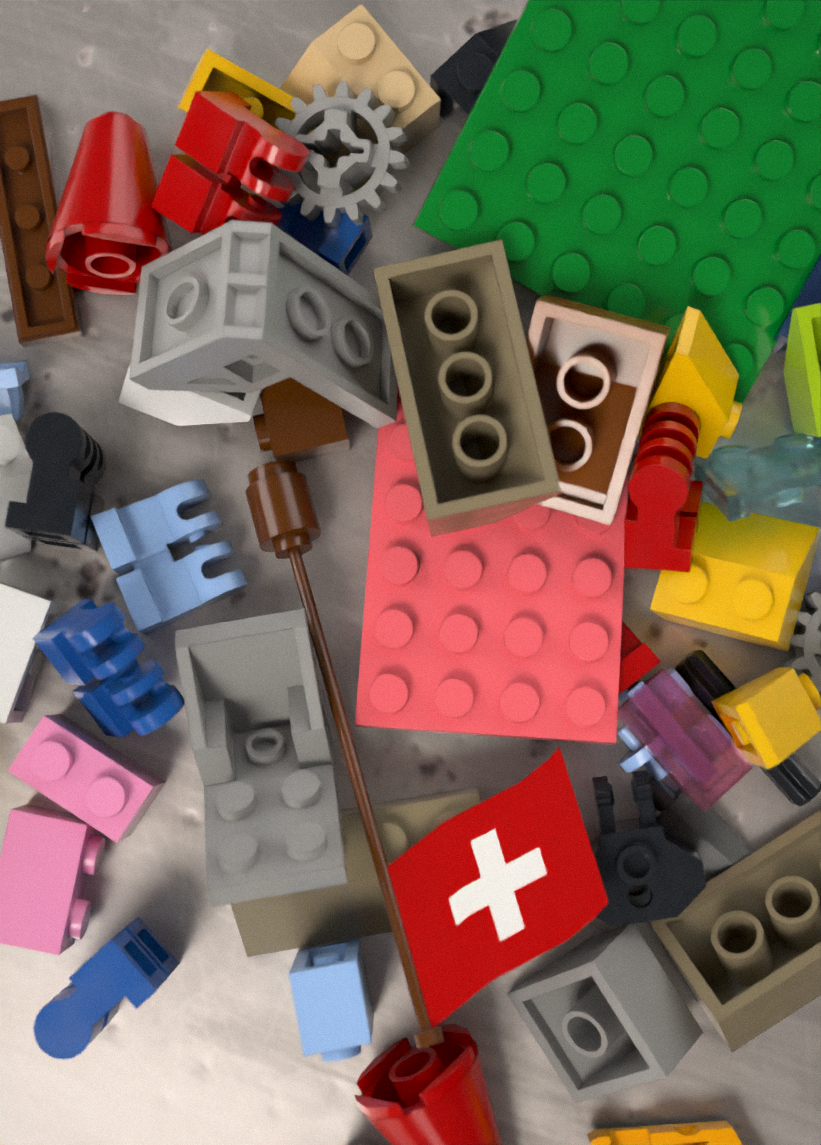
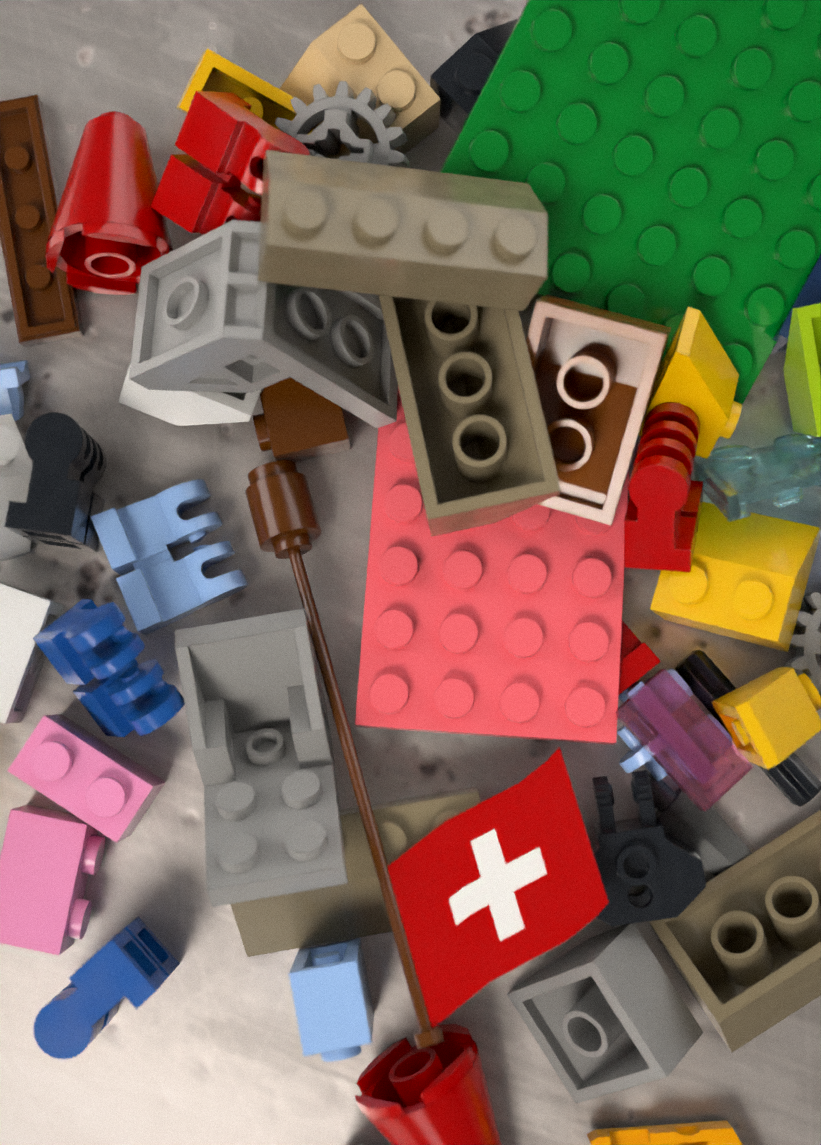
(400, 232): none -> dark tan slope

